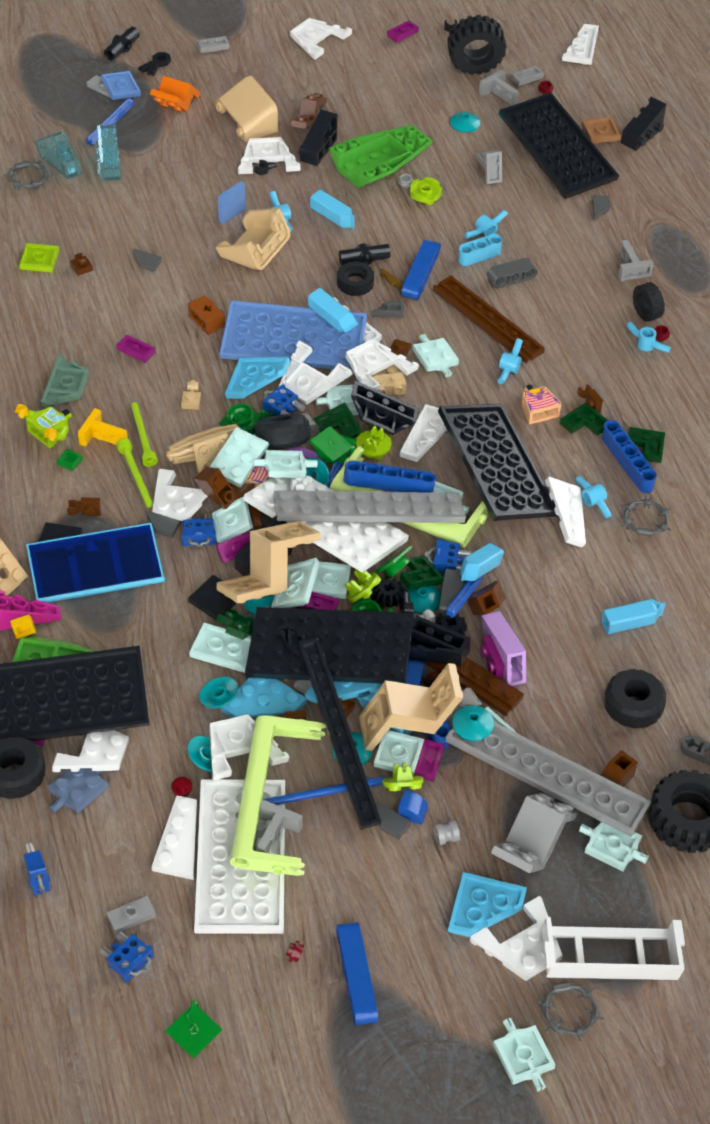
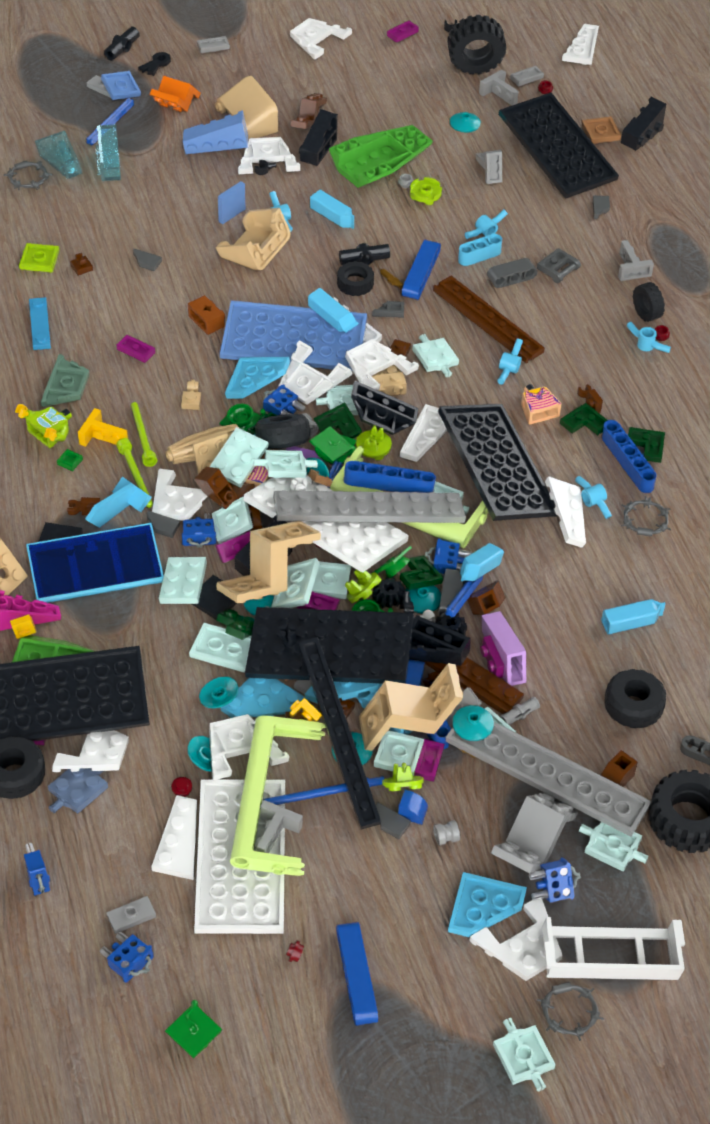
(39, 323): none -> dark azure plate
(123, 495): none -> medium azure piece
(183, 580): none -> light aqua plate
(217, 135): none -> medium blue wedge
(309, 711): none -> yellow bracket
(314, 475): none -> medium nougat tile
(521, 710): none -> light grey pin
(555, 261): none -> dark grey plate
(555, 881): none -> piece

